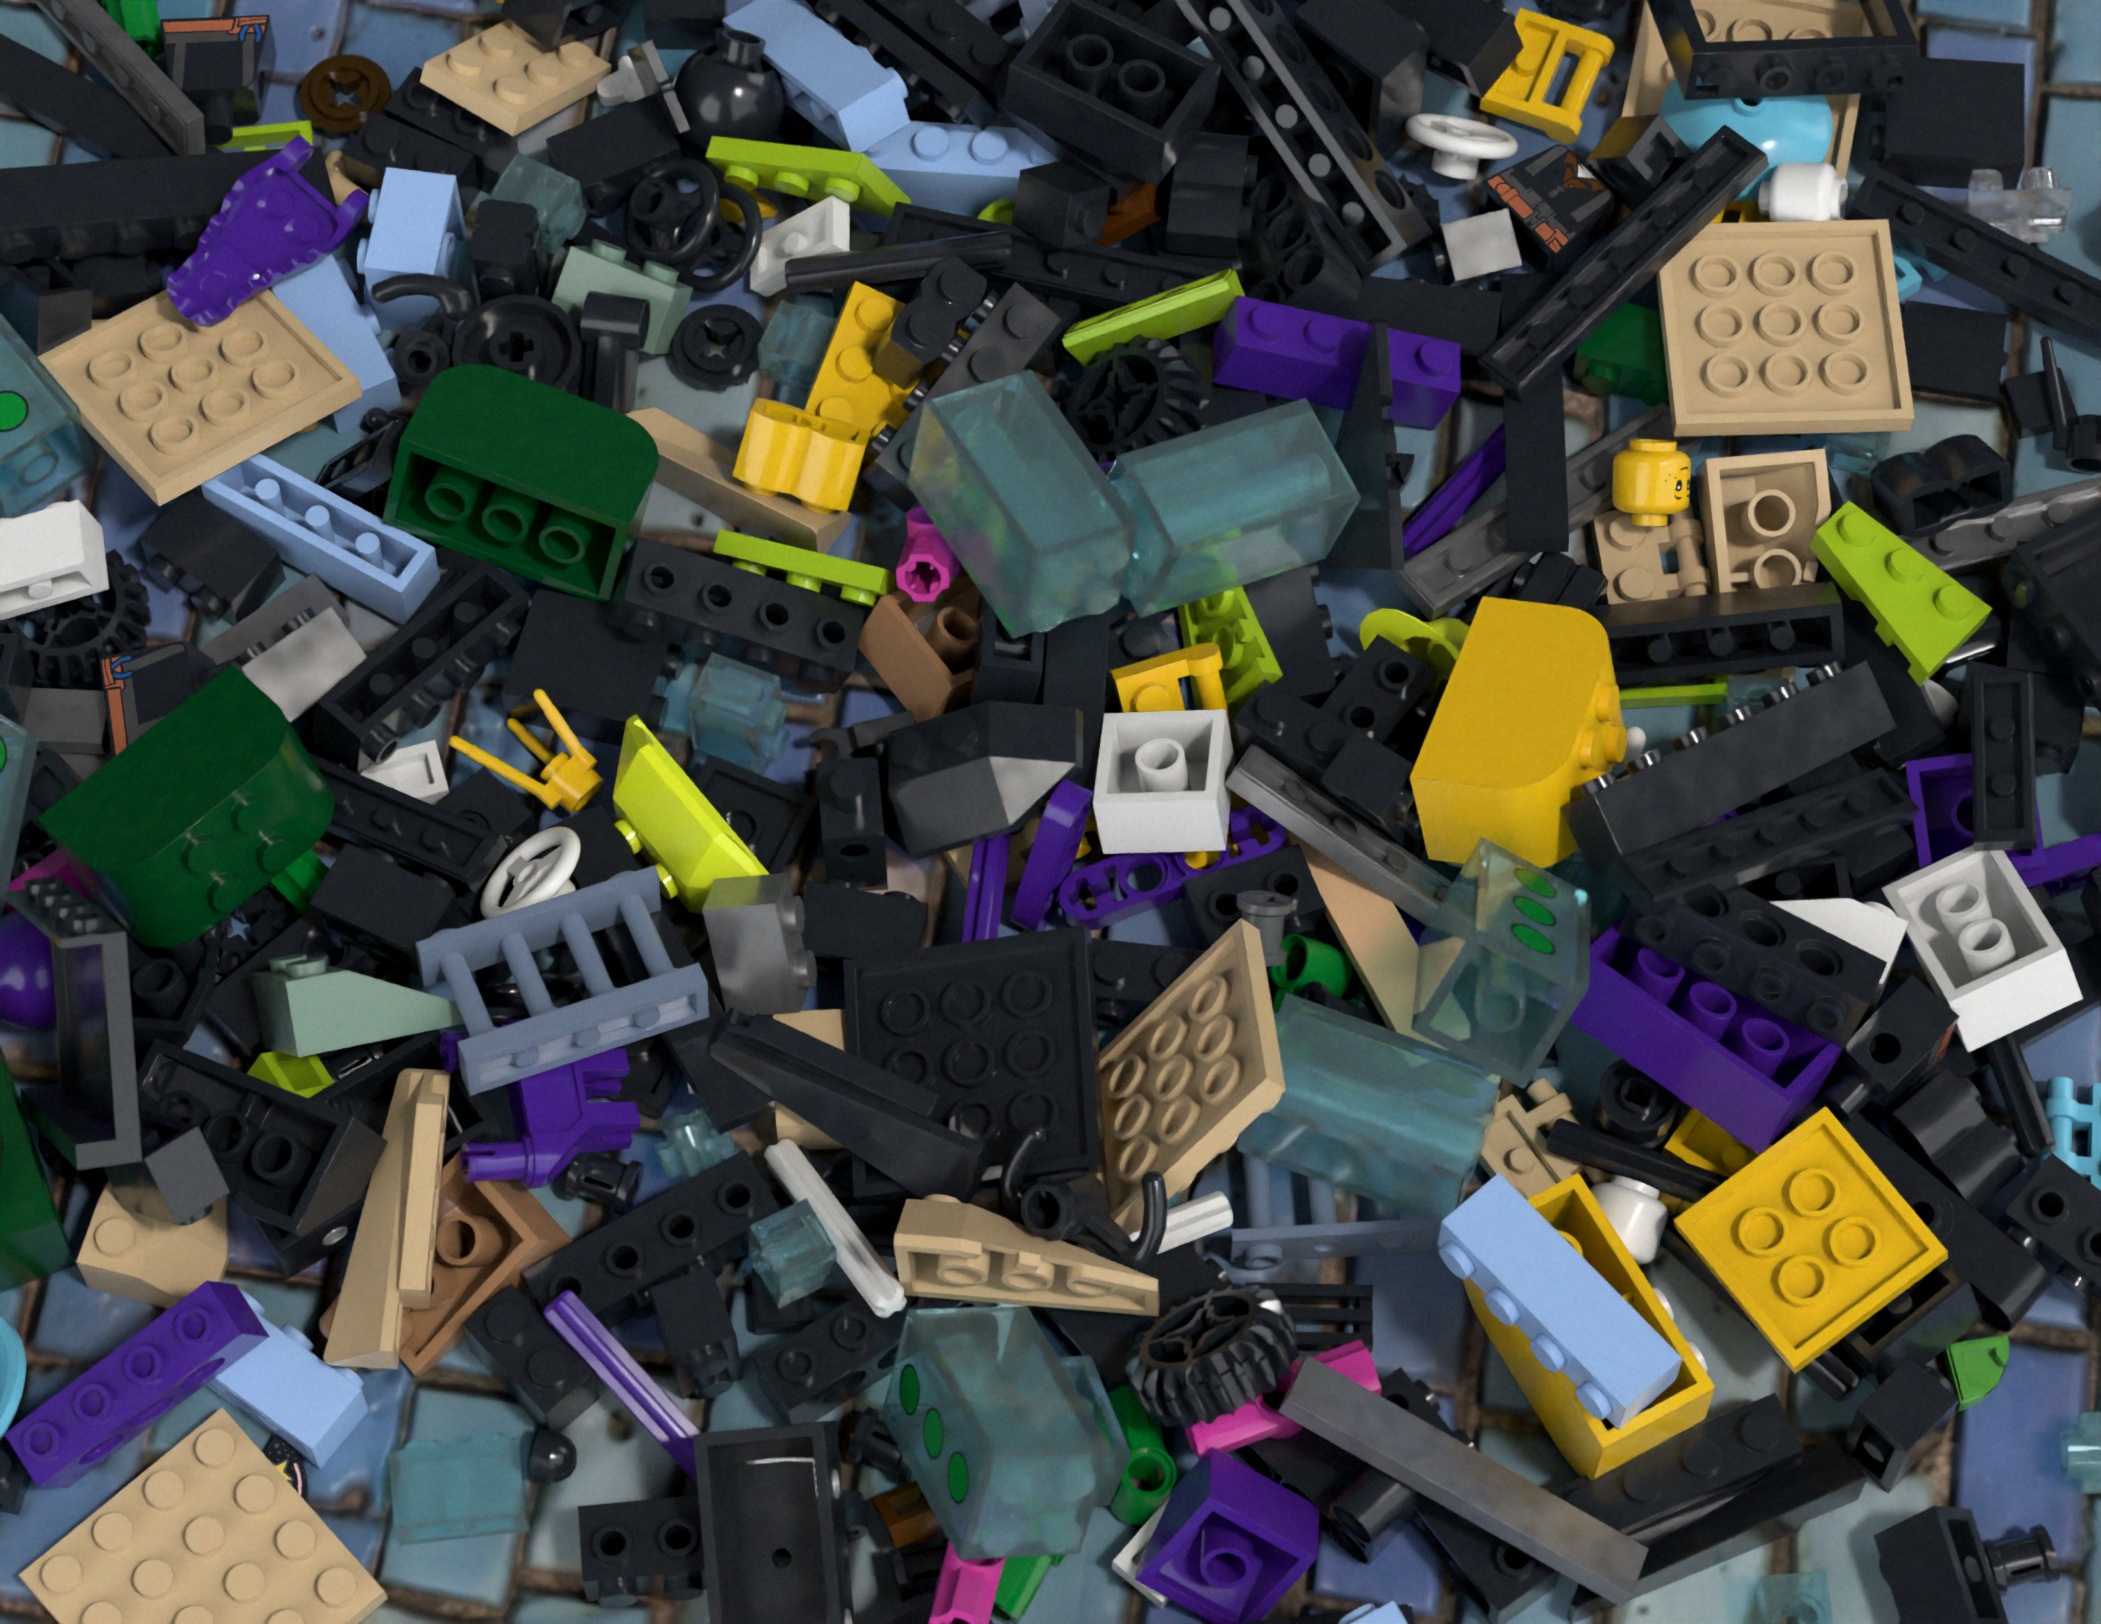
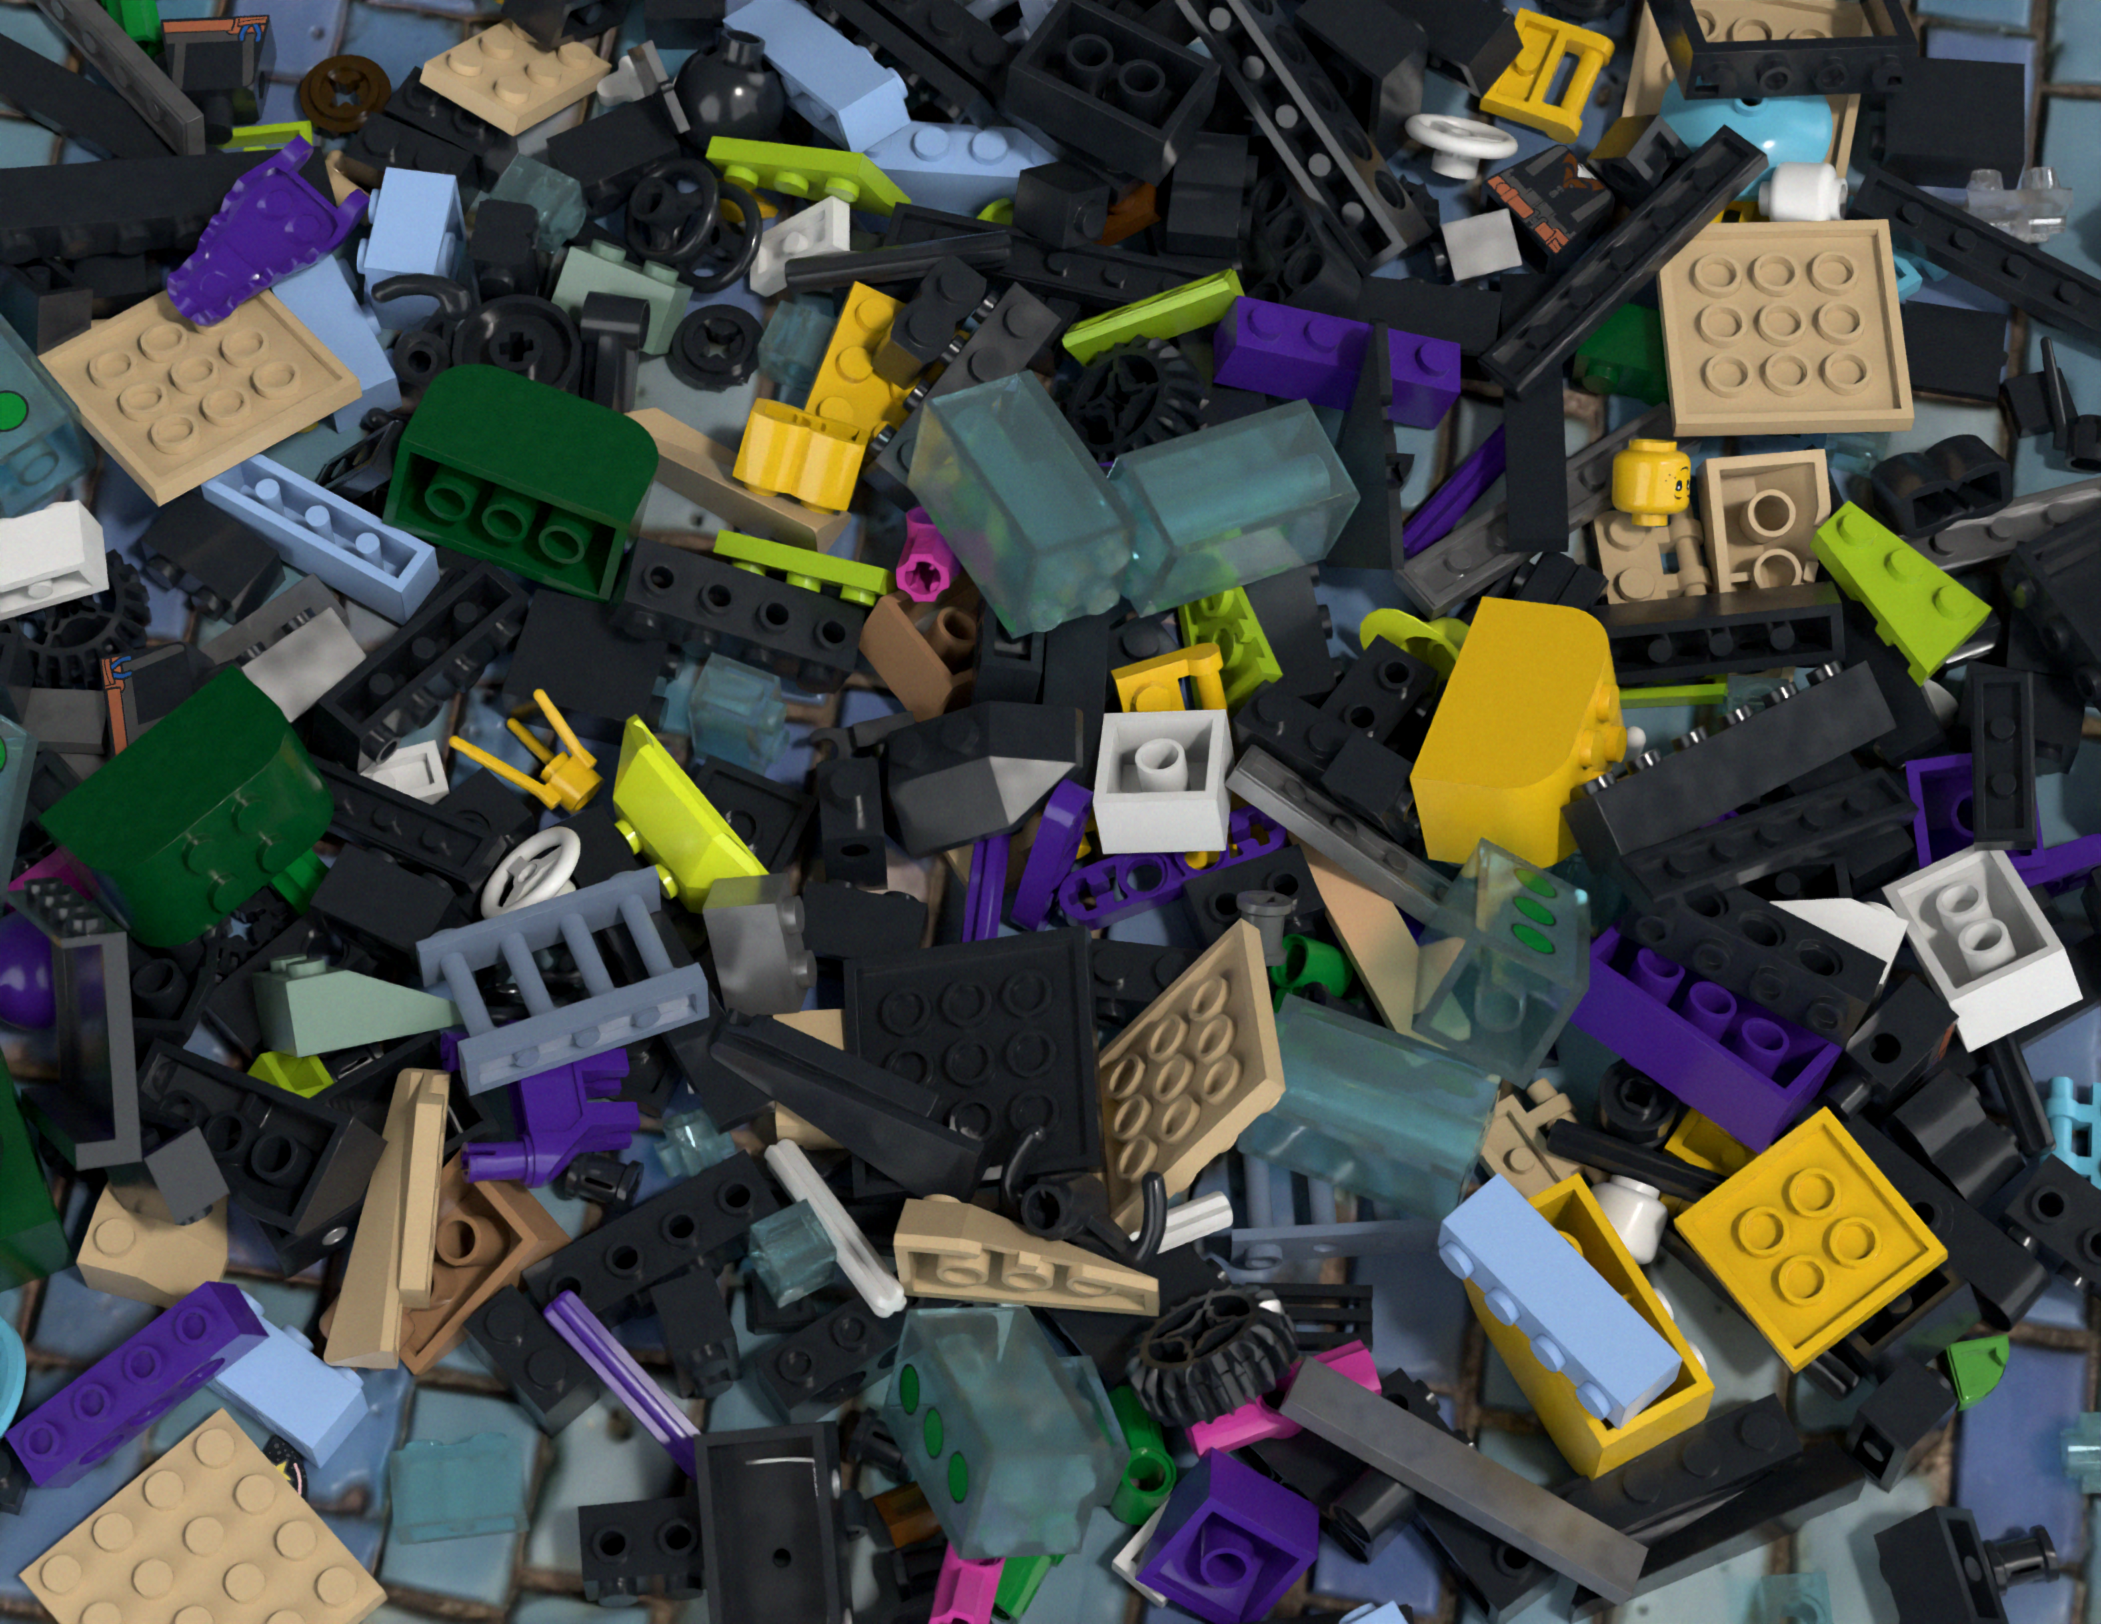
(552, 1457): black hinge -> none

